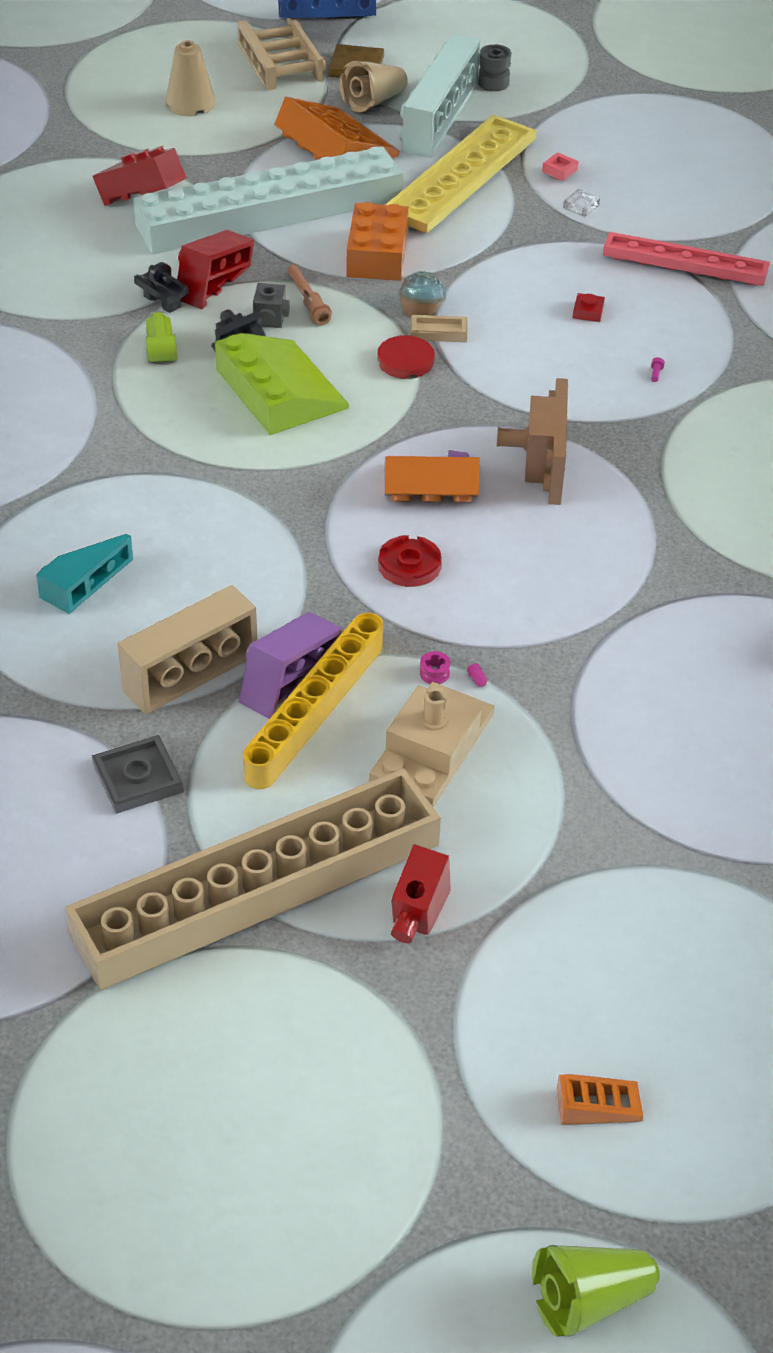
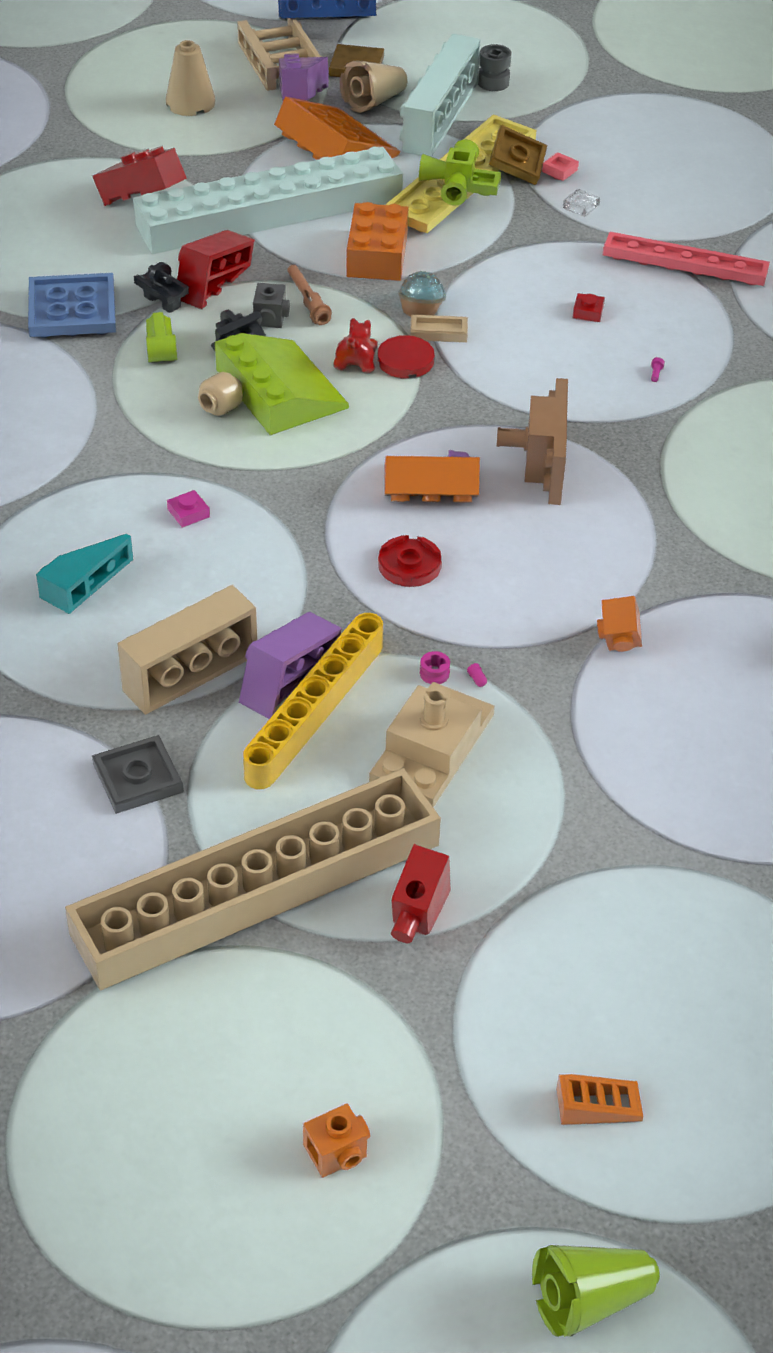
(71, 305): none -> medium blue plate
(188, 508): none -> dark pink plate
(220, 393): none -> tan head
(302, 76): none -> medium lavender wedge
(336, 1140): none -> orange brick
(356, 348): none -> red animal
(460, 173): none -> lime brick
(518, 155): none -> pearl gold tile
(620, 624): none -> orange brick

